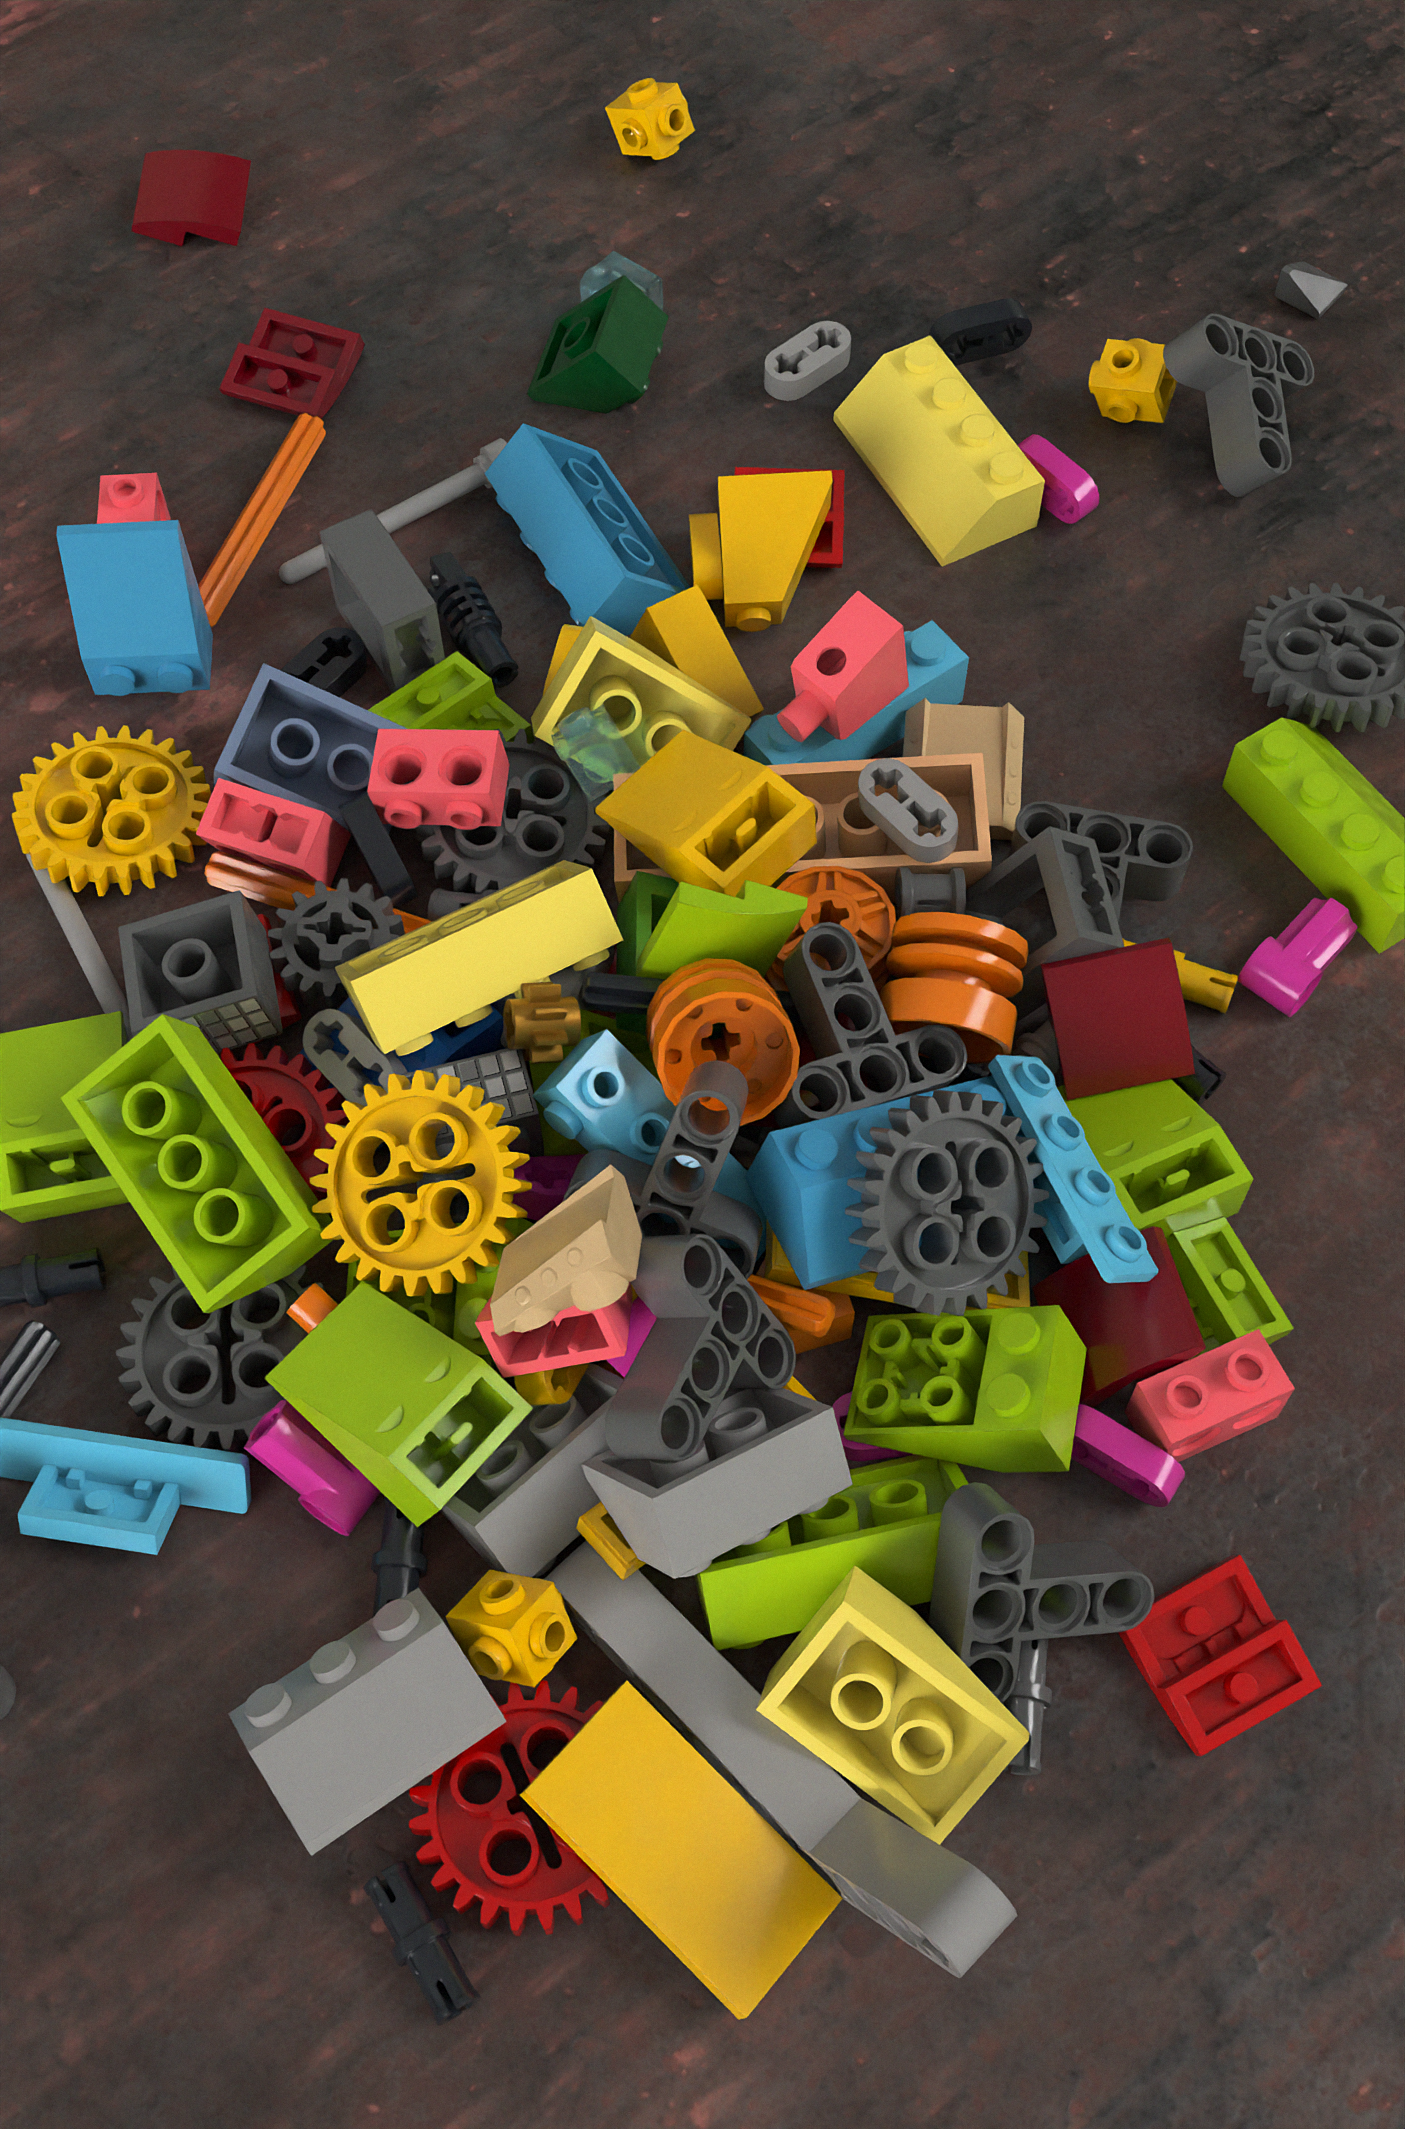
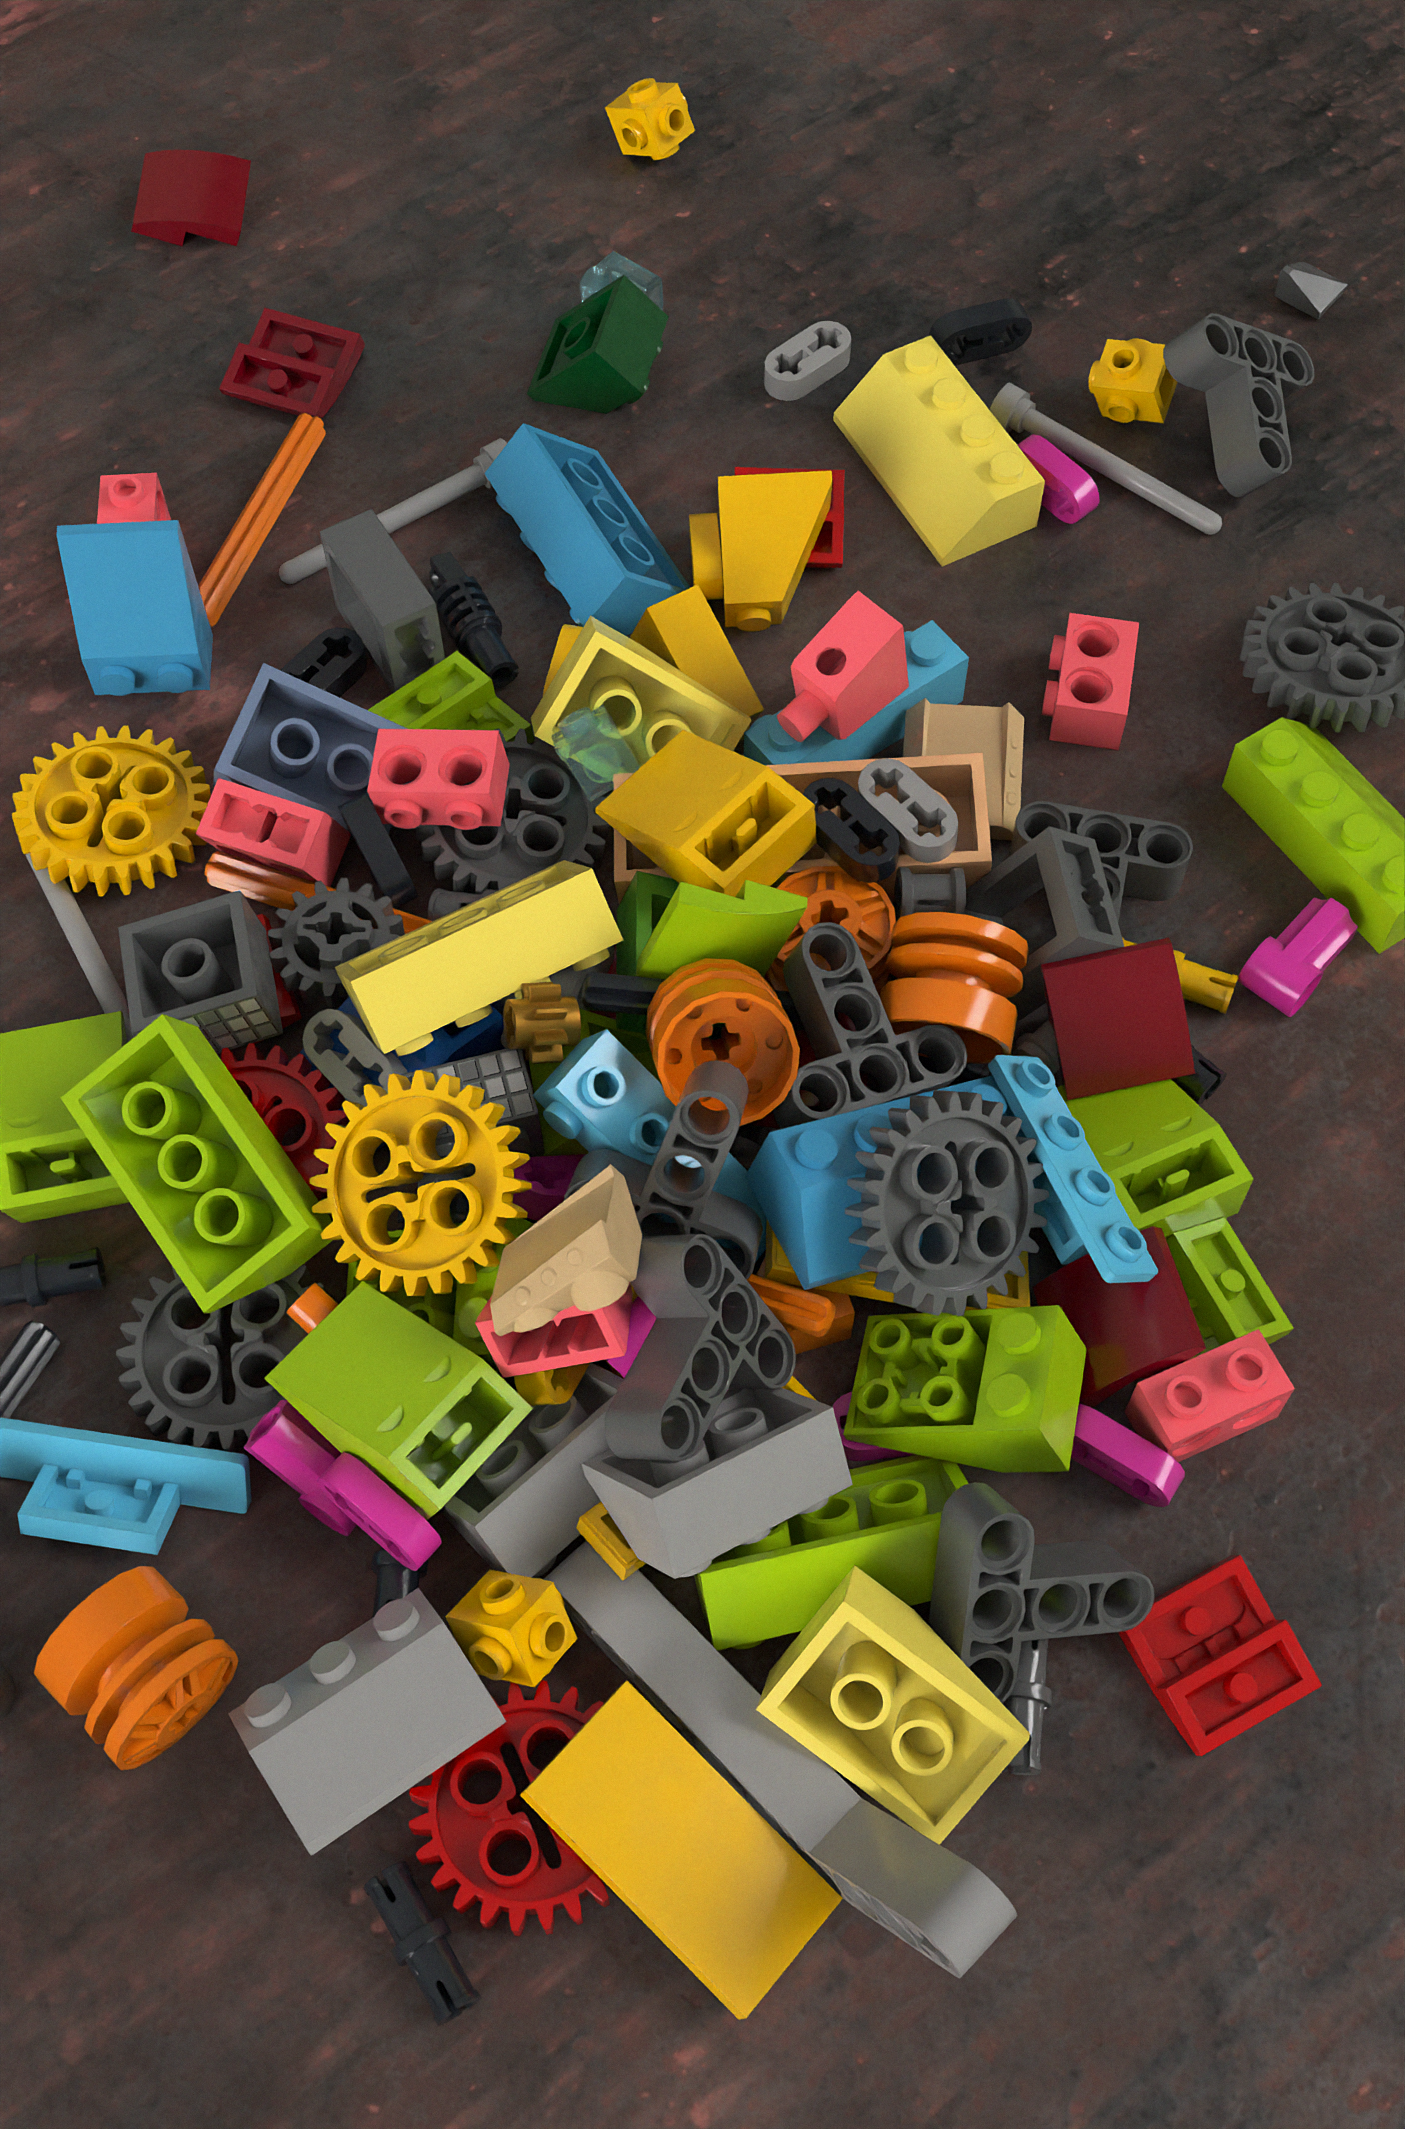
(135, 1666): none -> orange wheel
(379, 1511): none -> dark pink beam
(856, 824): none -> black beam
(1017, 412): none -> light grey piece
(1093, 681): none -> coral brick

